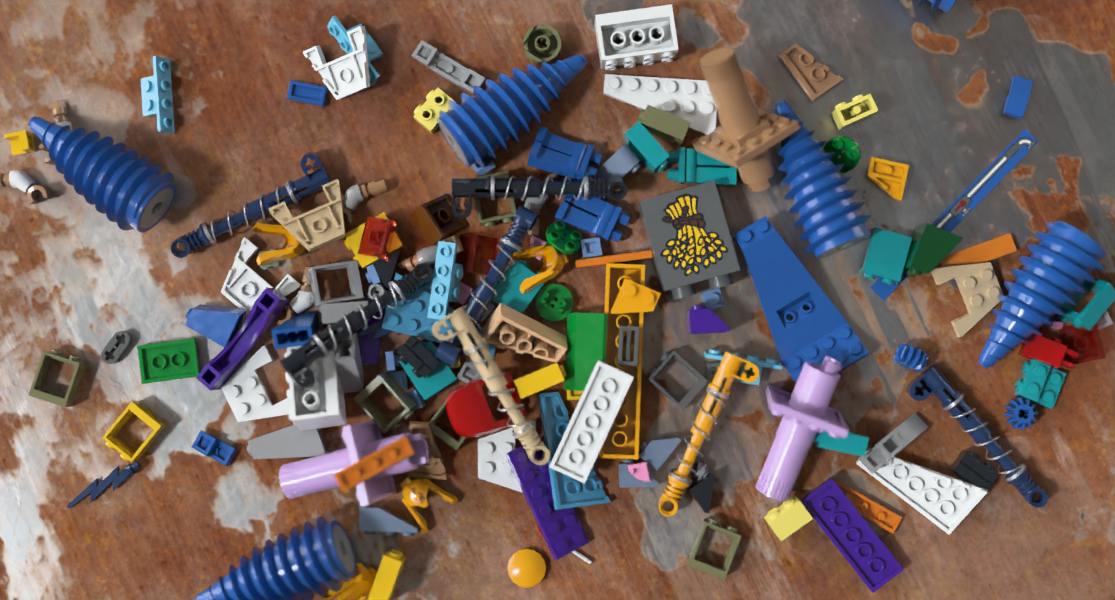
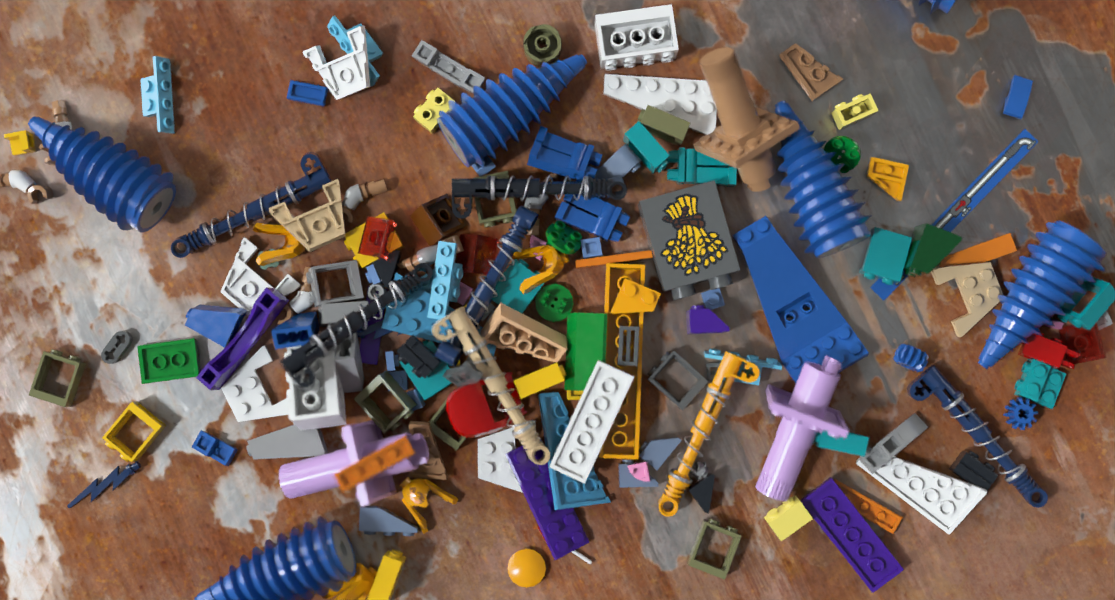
(463, 375): none -> dark grey plate

